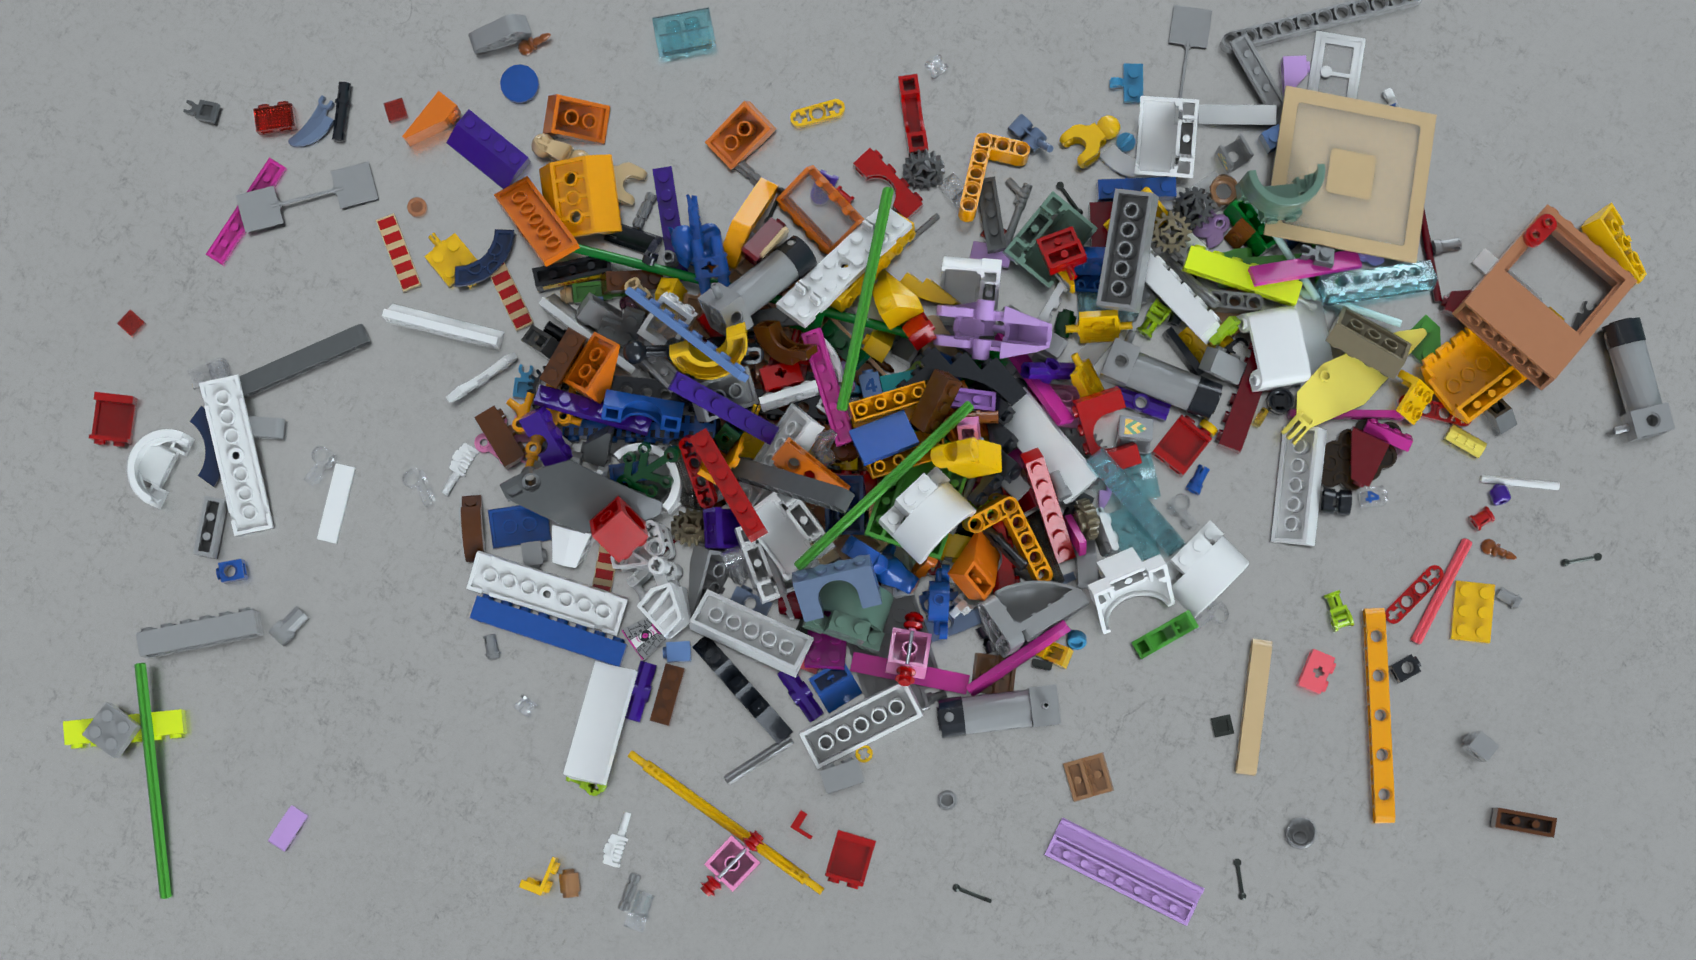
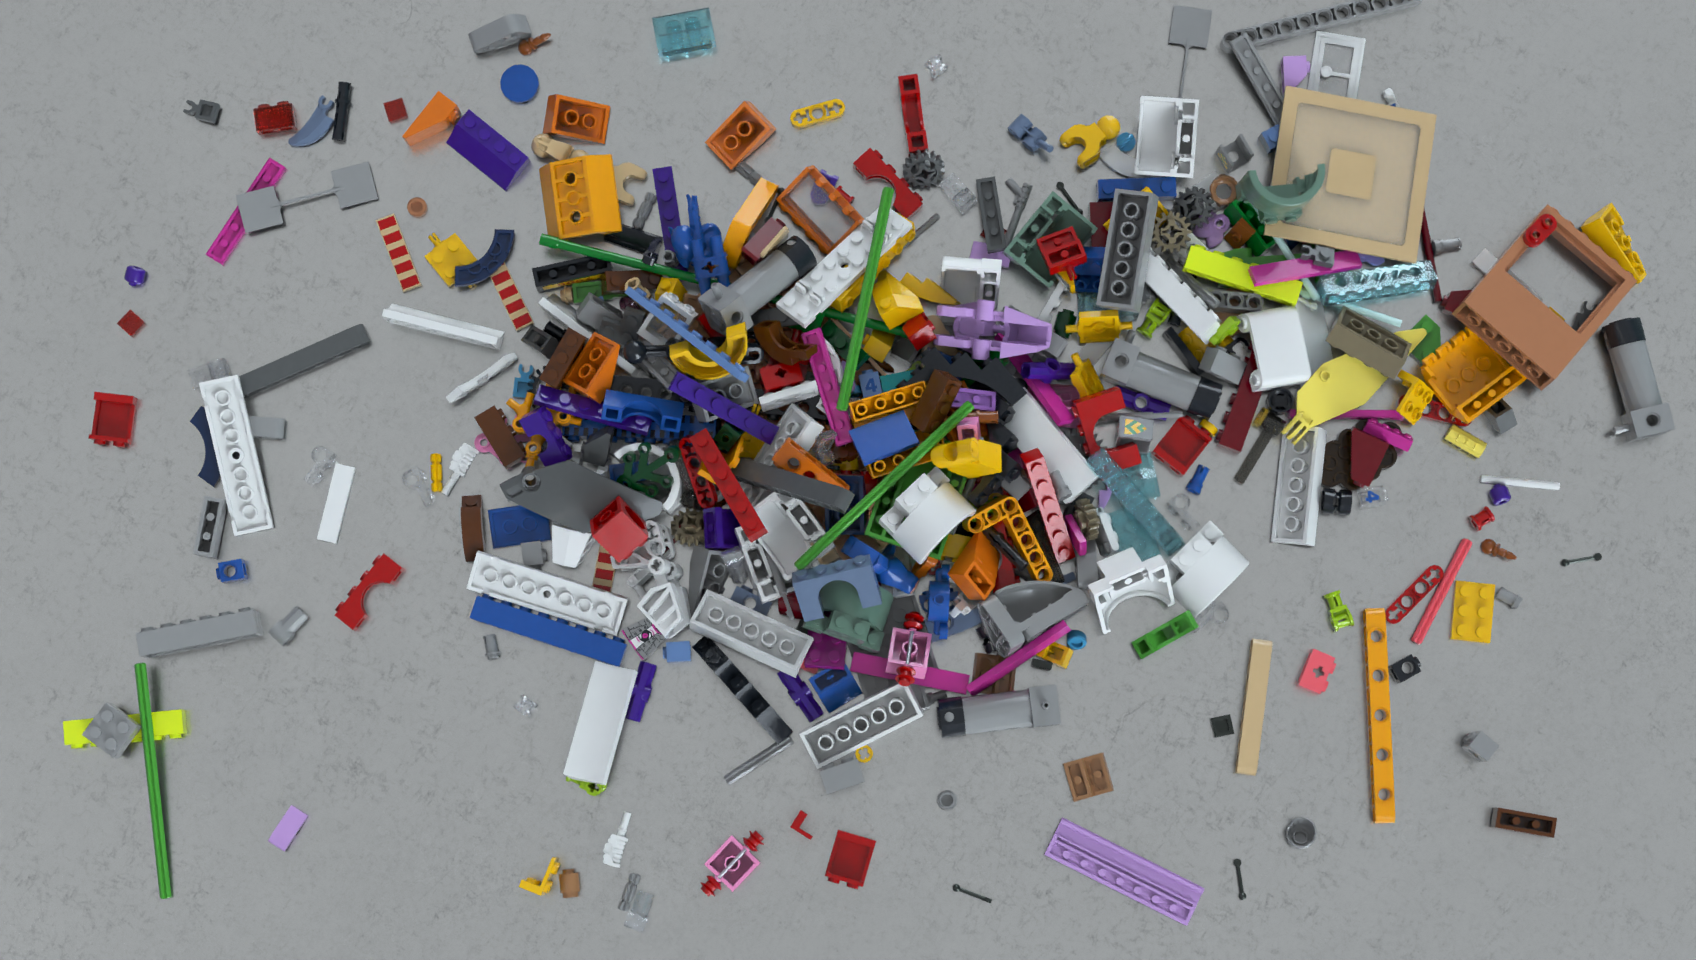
(134, 275): none -> dark purple piece
(154, 463): white piece -> none
(353, 611): none -> red arch
(436, 472): none -> yellow axle
(536, 221): orange plate -> none
(667, 694): reddish brown brick -> none
(724, 821): yellow axle -> none
(990, 151): light orange beam -> none
(1131, 83): dark azure plate -> none
(1148, 415): none -> light grey piece
(1237, 114): white tile -> none
(1270, 427): none -> clear smoke axle

